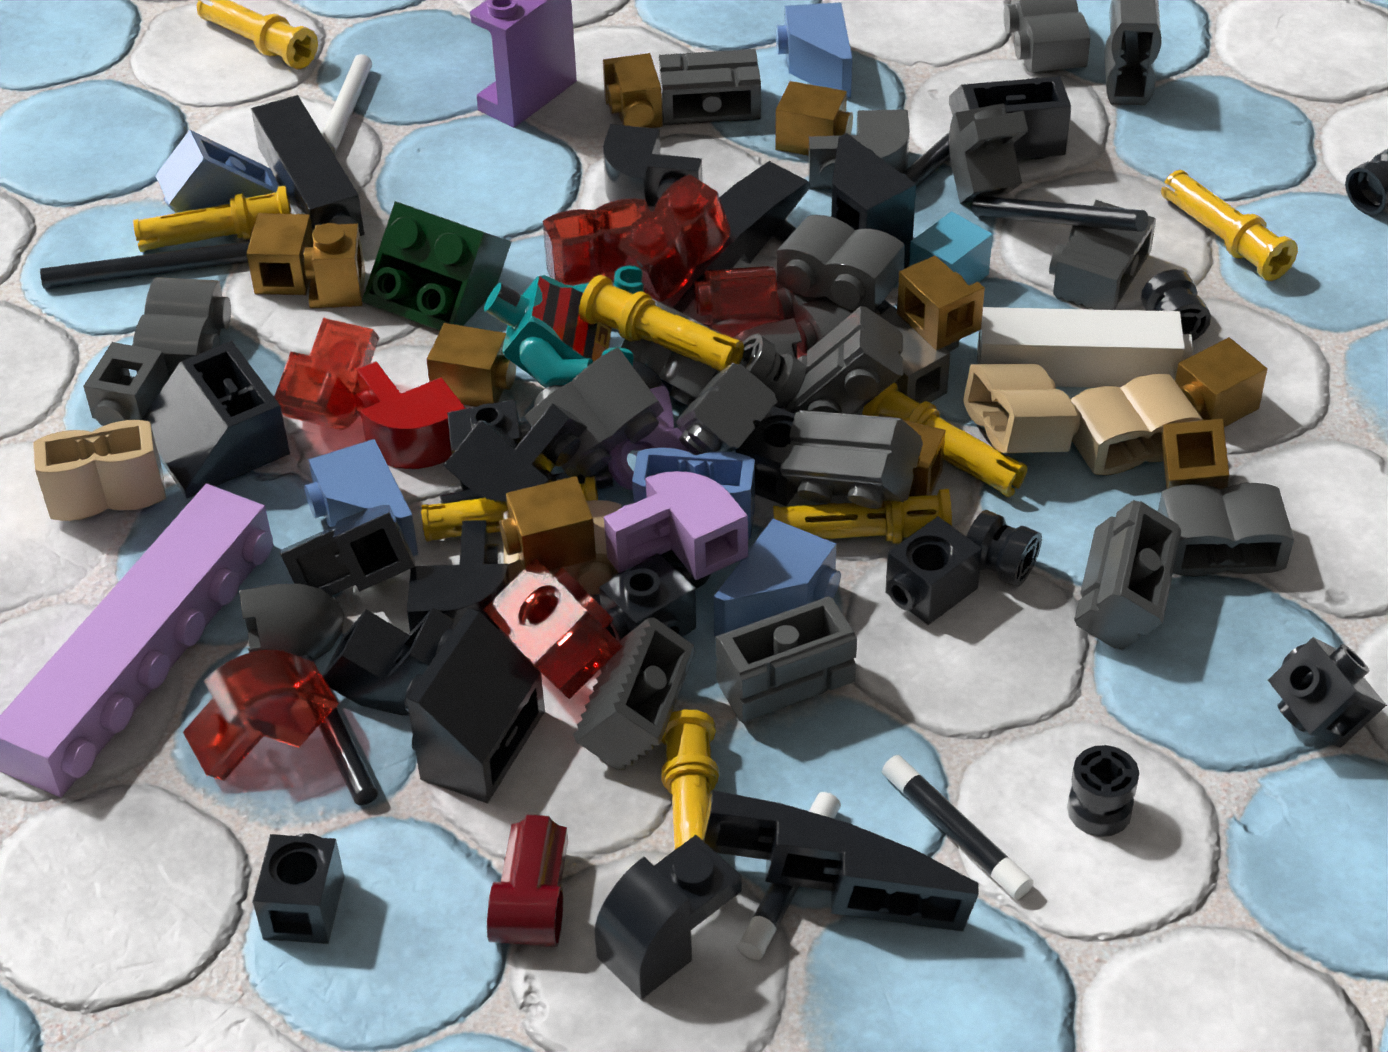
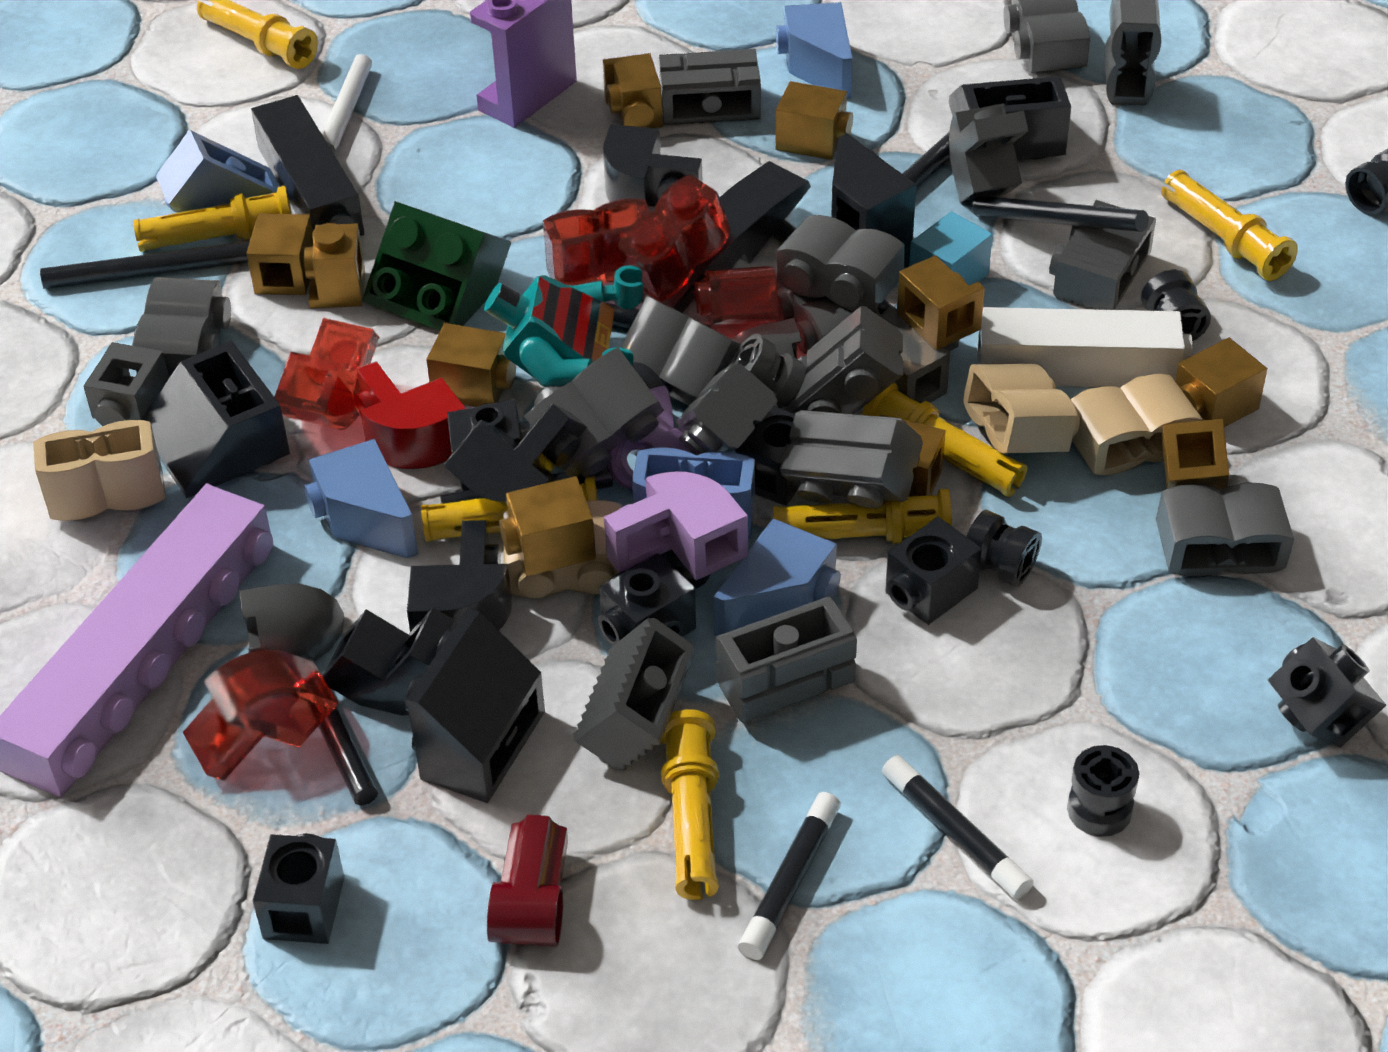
(353, 552): black brick -> none
(555, 626): clear red brick -> none
(640, 318): yellow pin -> none
(653, 908): black brick -> none
(860, 868): black slope -> none
(879, 130): dark grey brick -> none
(1128, 575): dark grey brick -> none

